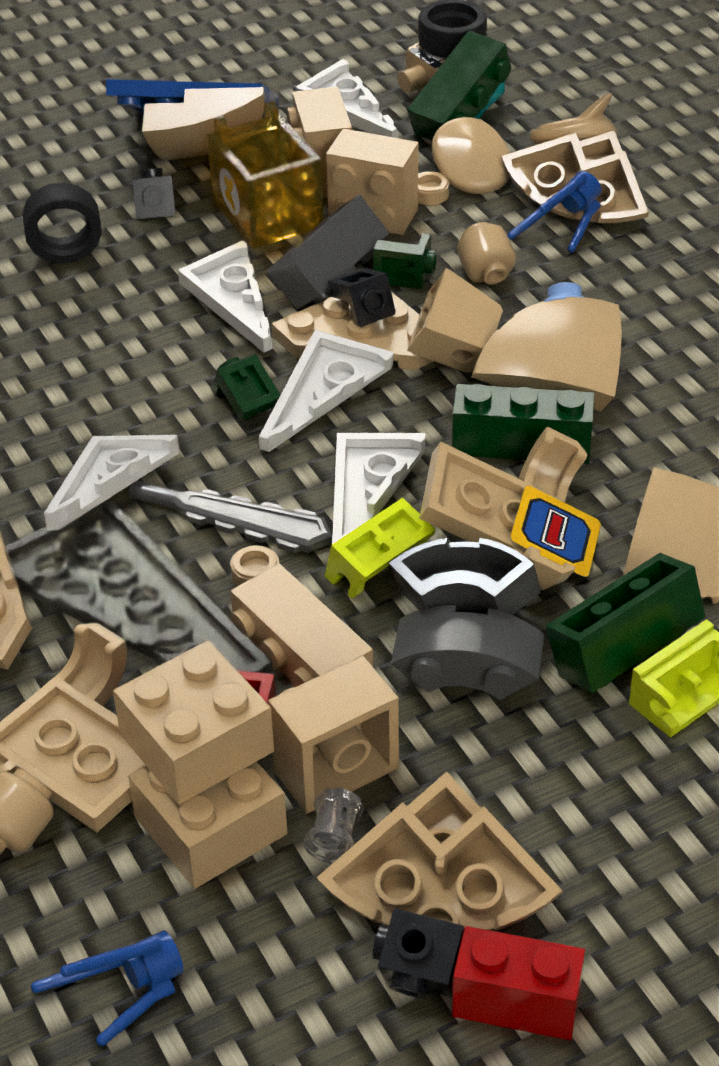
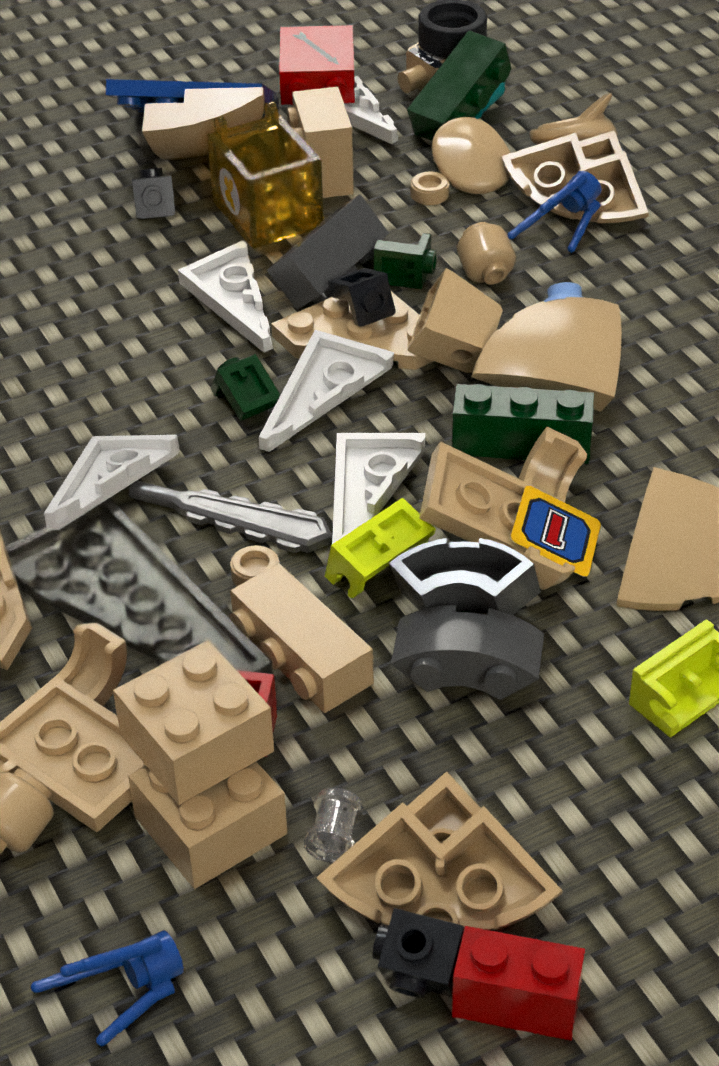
(55, 197): black tyre -> none
(316, 60): none -> brick
(335, 732): tan brick -> none
(377, 169): tan brick -> none
(626, 622): dark green brick -> none

